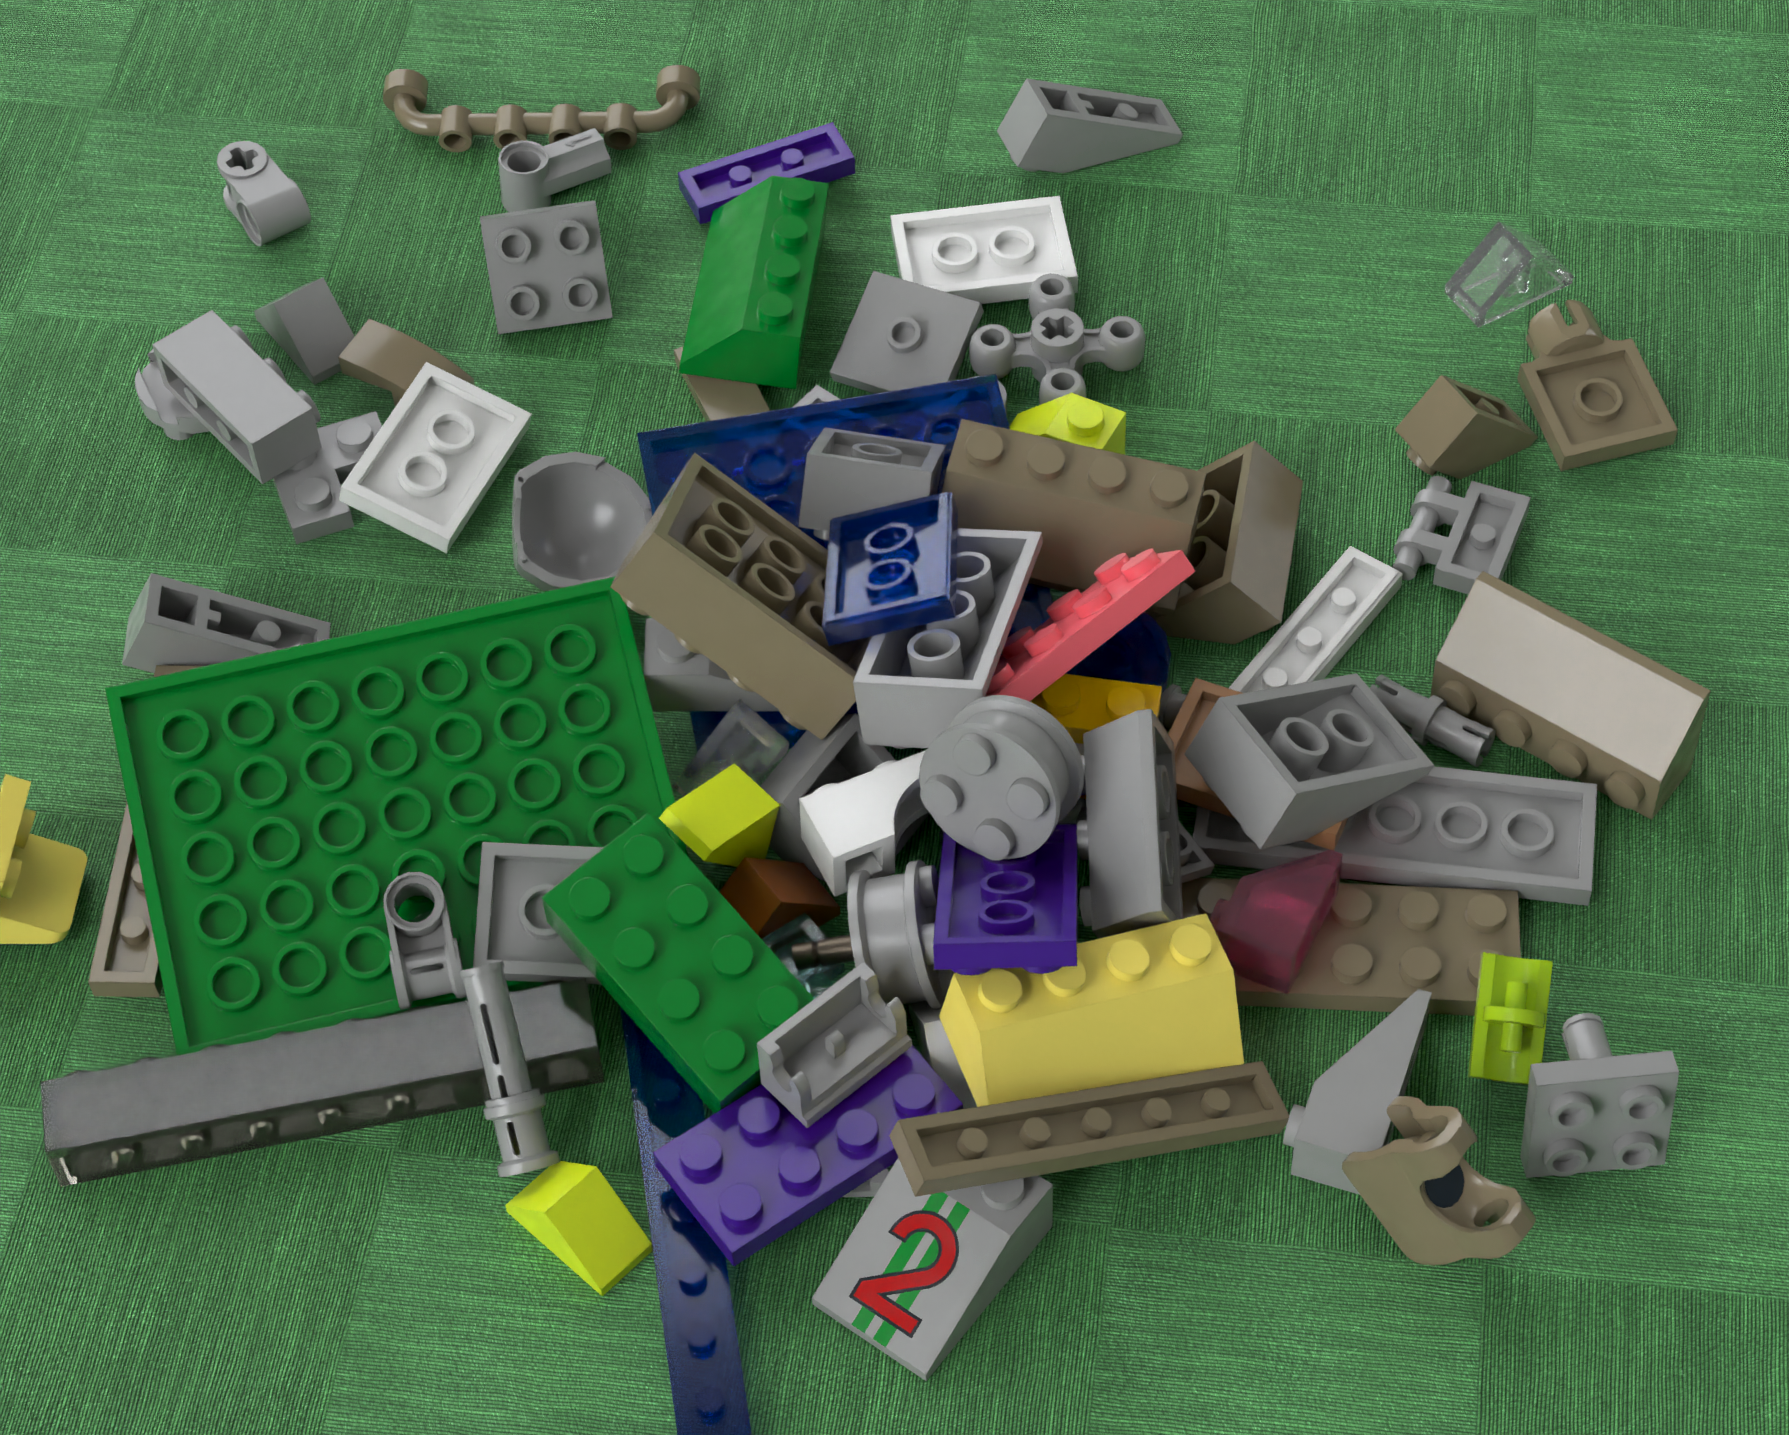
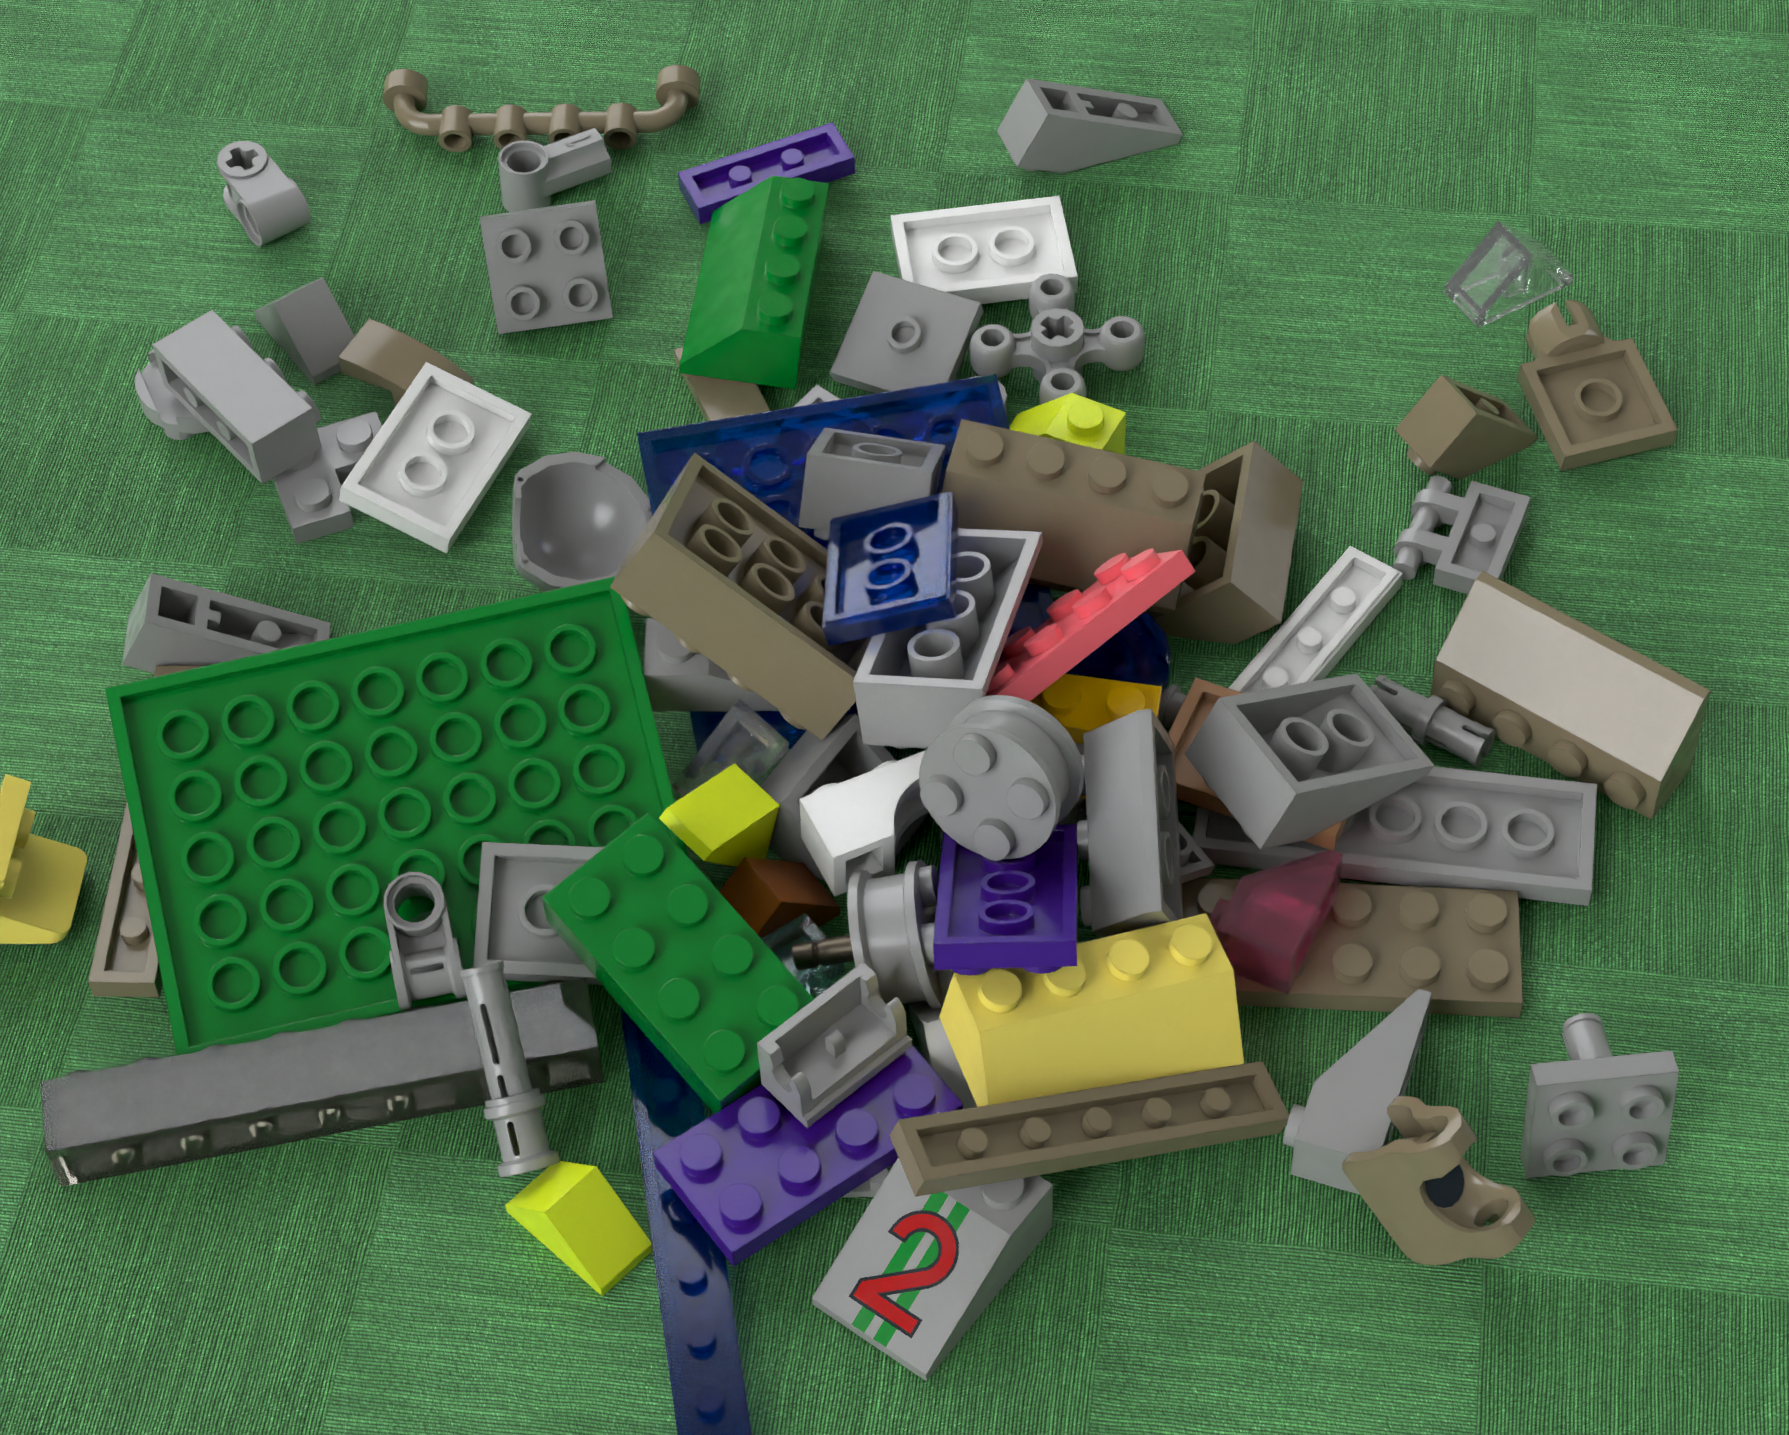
(1509, 1017): lime hips -> none

